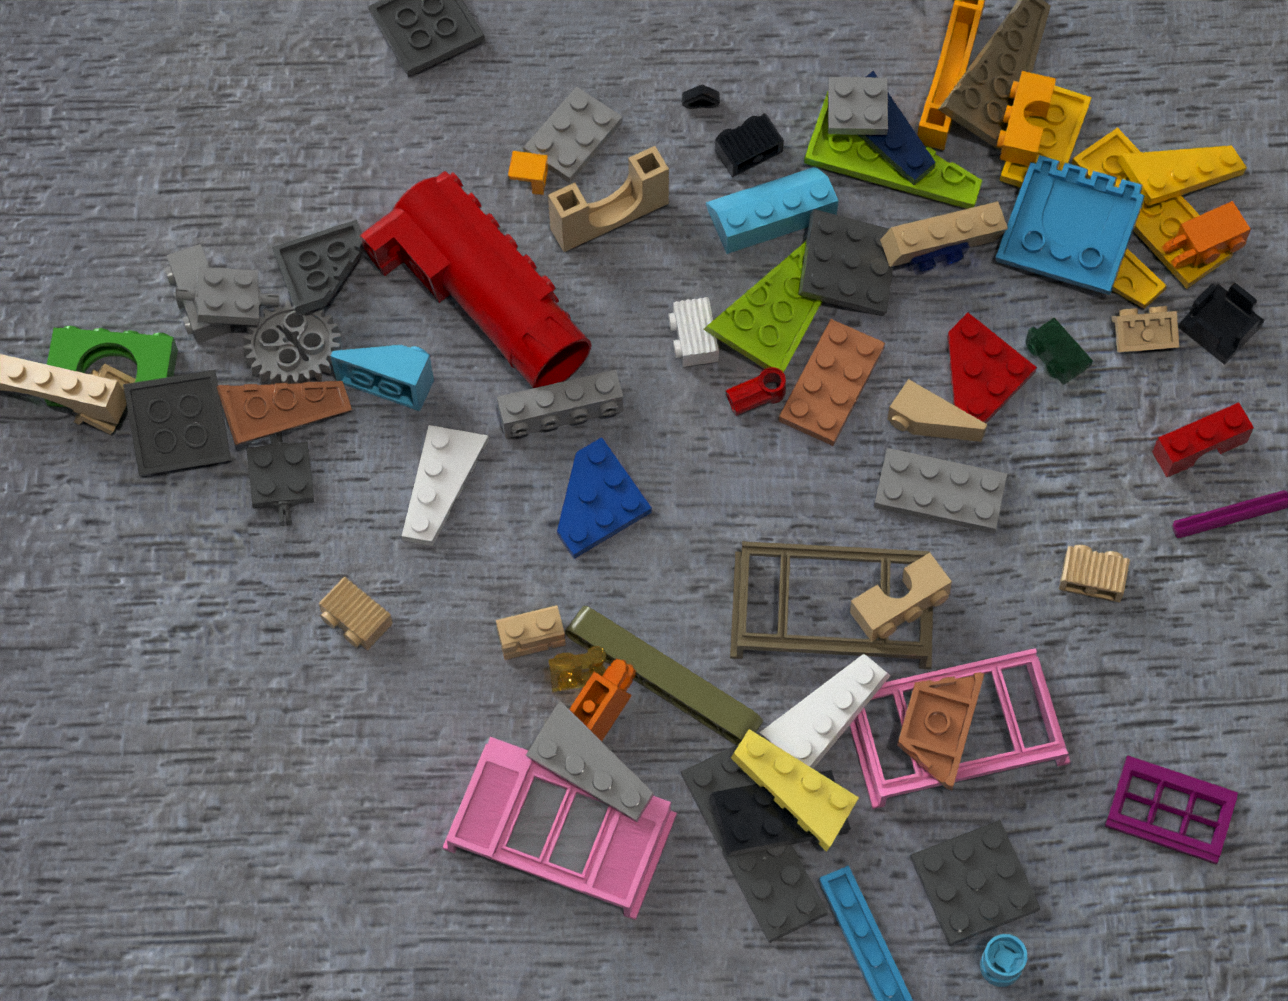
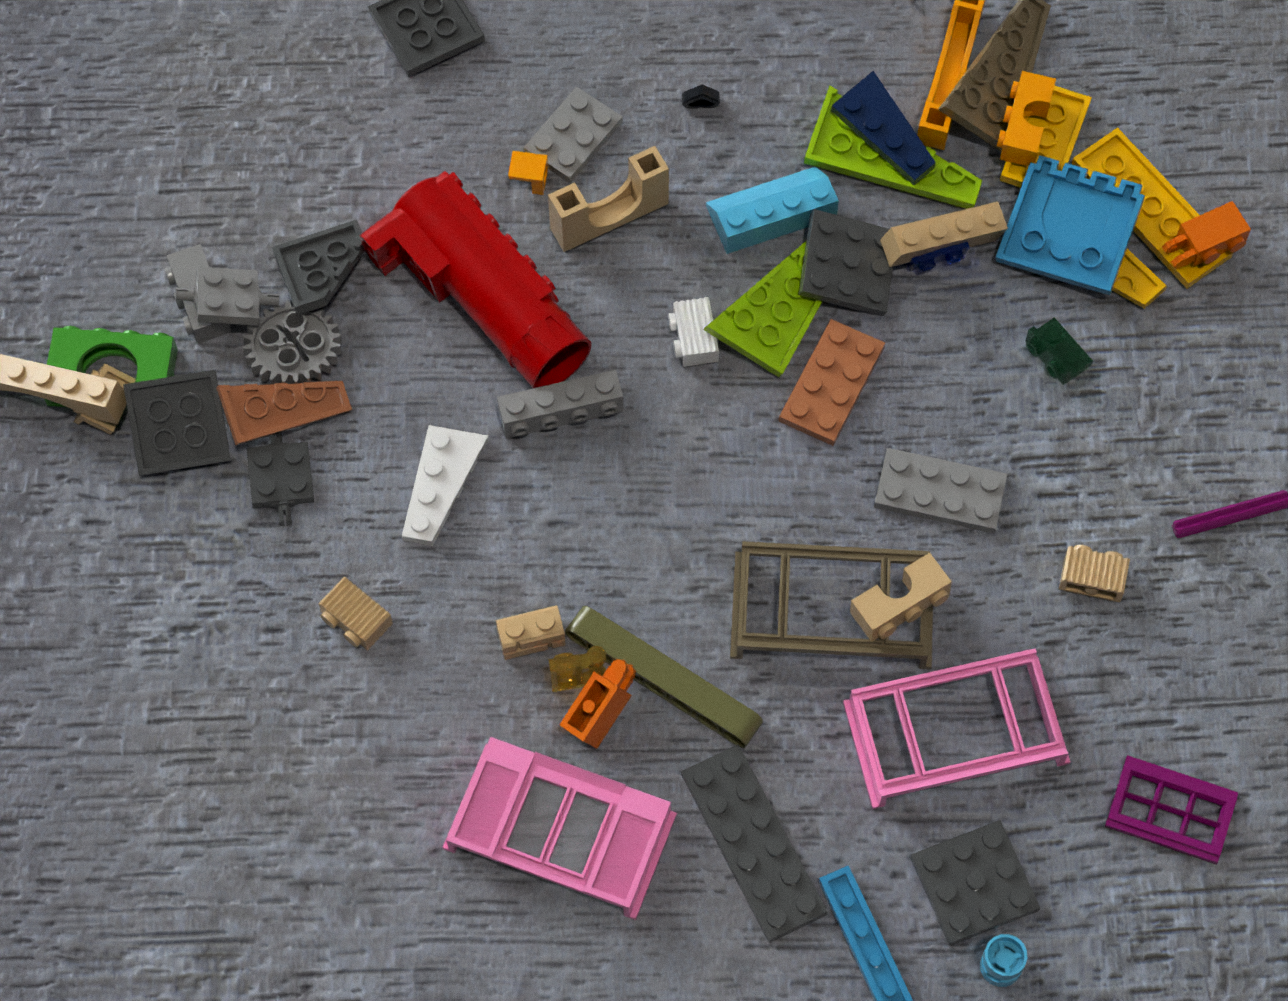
(387, 372): medium azure slope -> none
(585, 761): light grey wing -> none
(598, 500): blue plate -> none
(748, 144): black brick -> none
(755, 393): red piece -> none
(755, 822): black plate -> none
(806, 793): light yellow wing -> none
(825, 714): white wing -> none
(857, 106): light grey plate -> none
(930, 415): tan slope -> none
(939, 724): nougat wing -> none
(984, 369): red plate -> none
(1146, 331): tan bracket -> none
(1180, 171): yellow wing -> none
(1220, 430): red arch -> none
(1222, 320): black panel -> none

